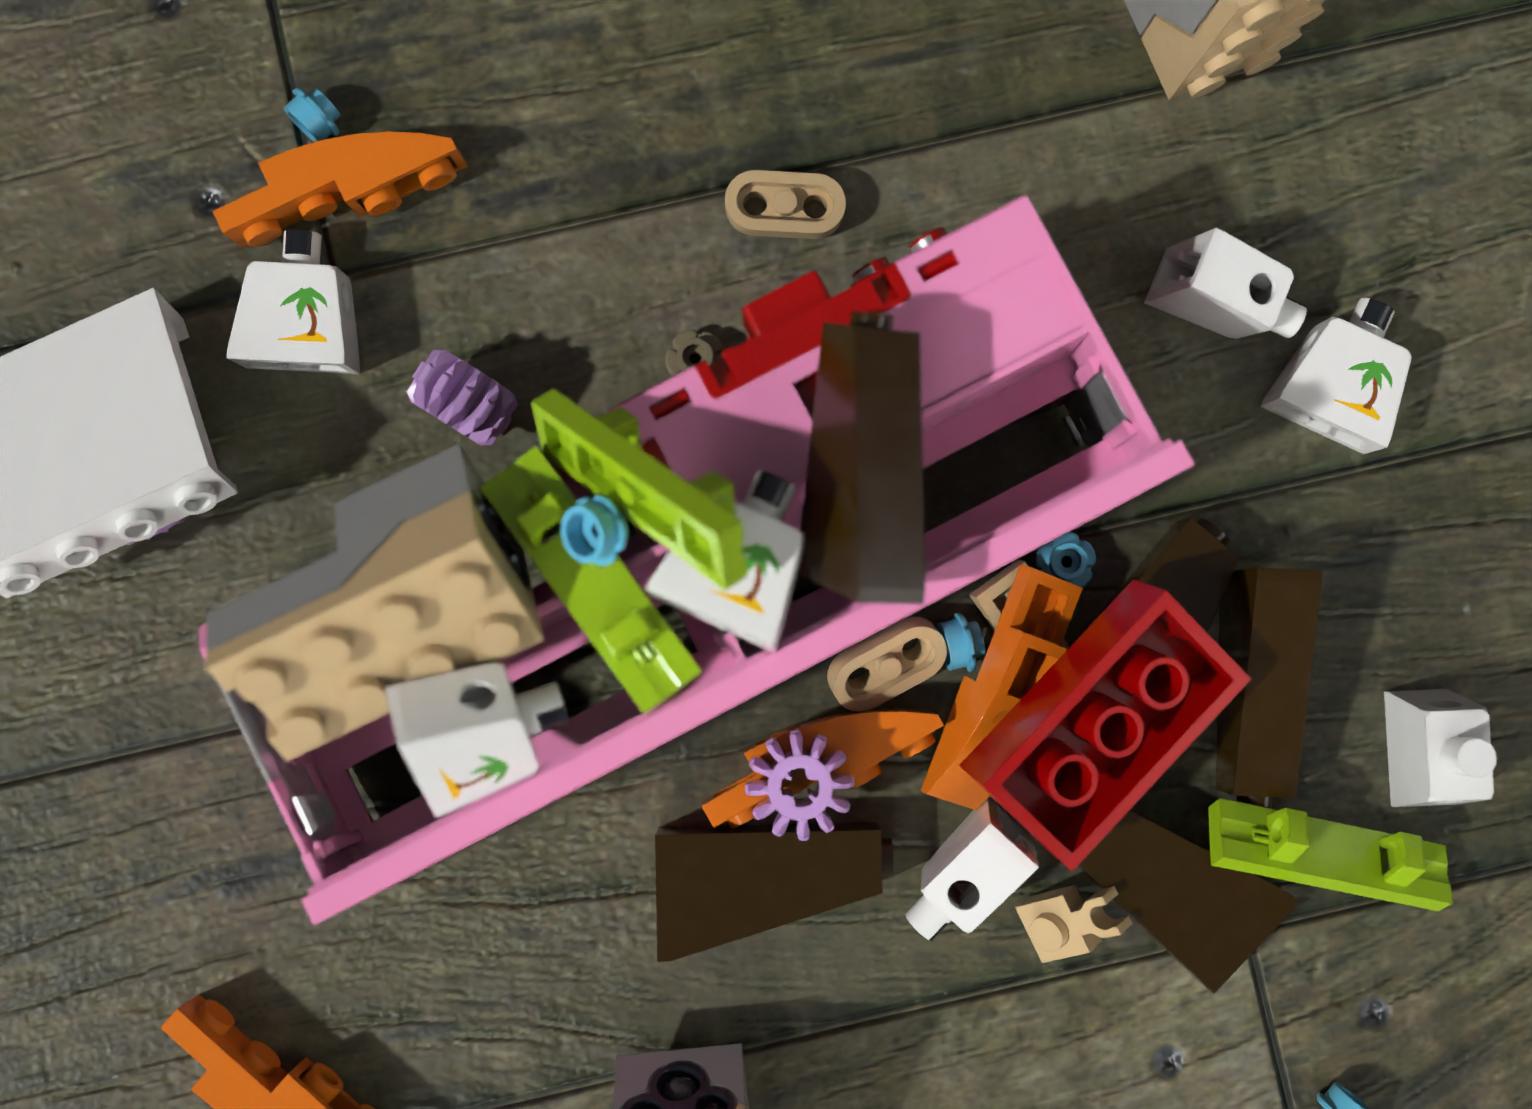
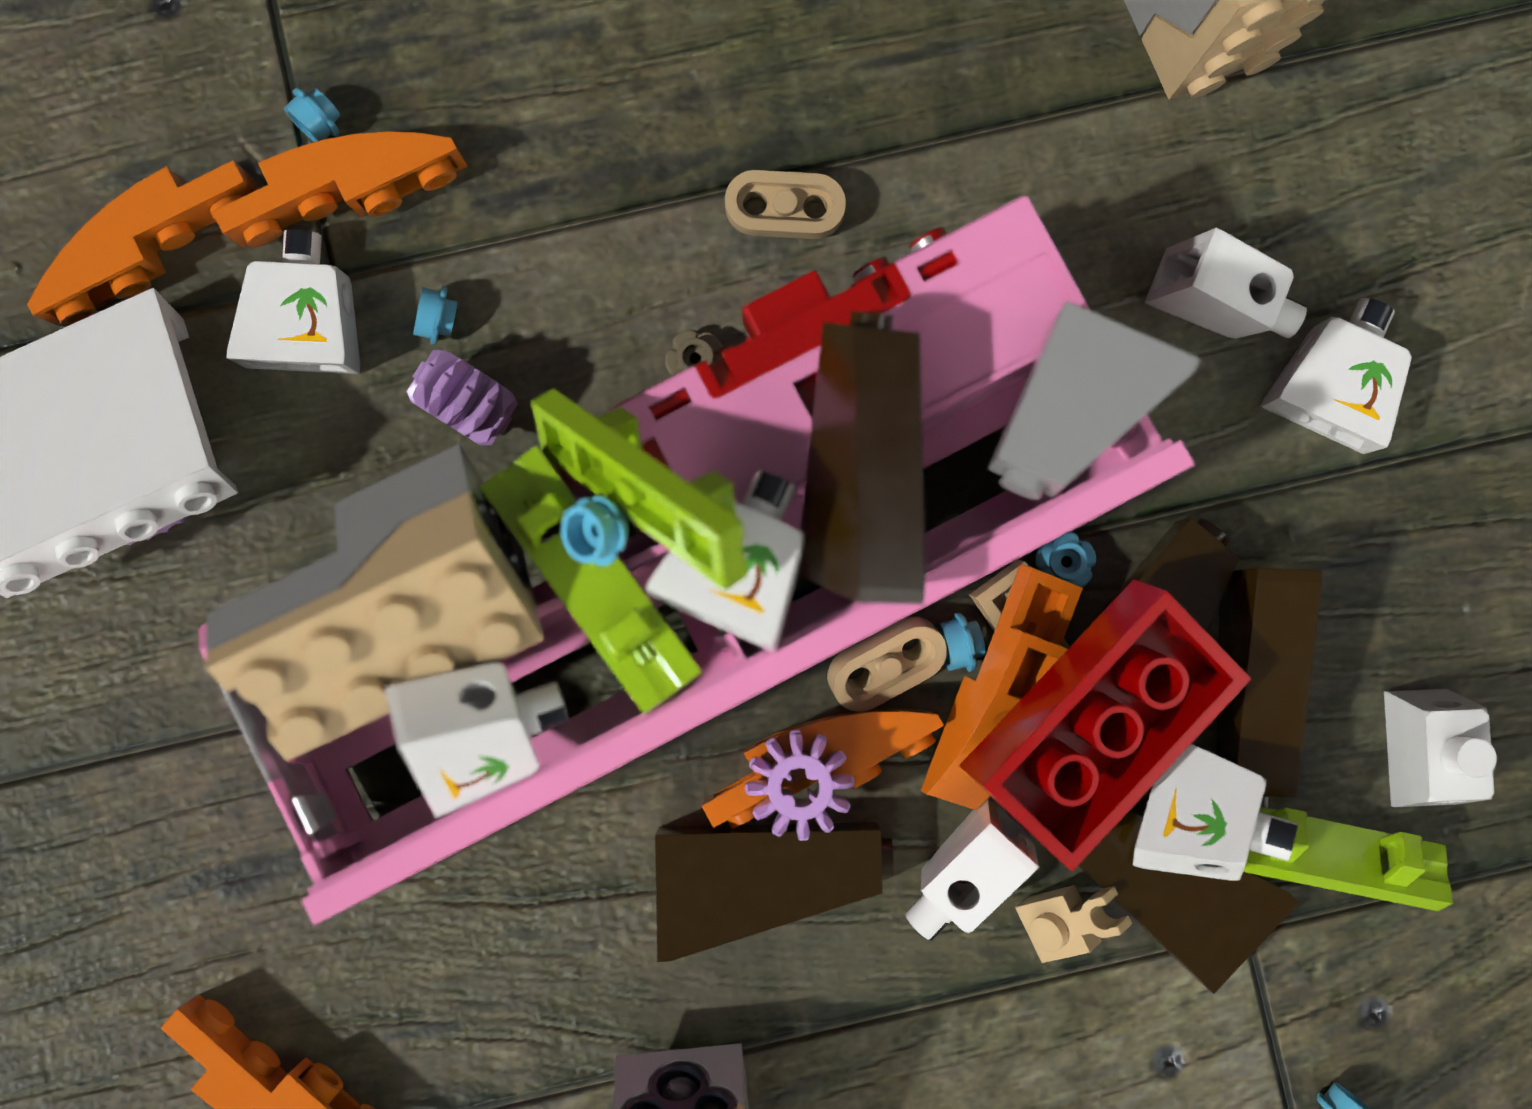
(119, 245): none -> orange slope
(434, 314): none -> medium azure plate
(1081, 398): none -> light grey slope
(1208, 819): none -> white torso

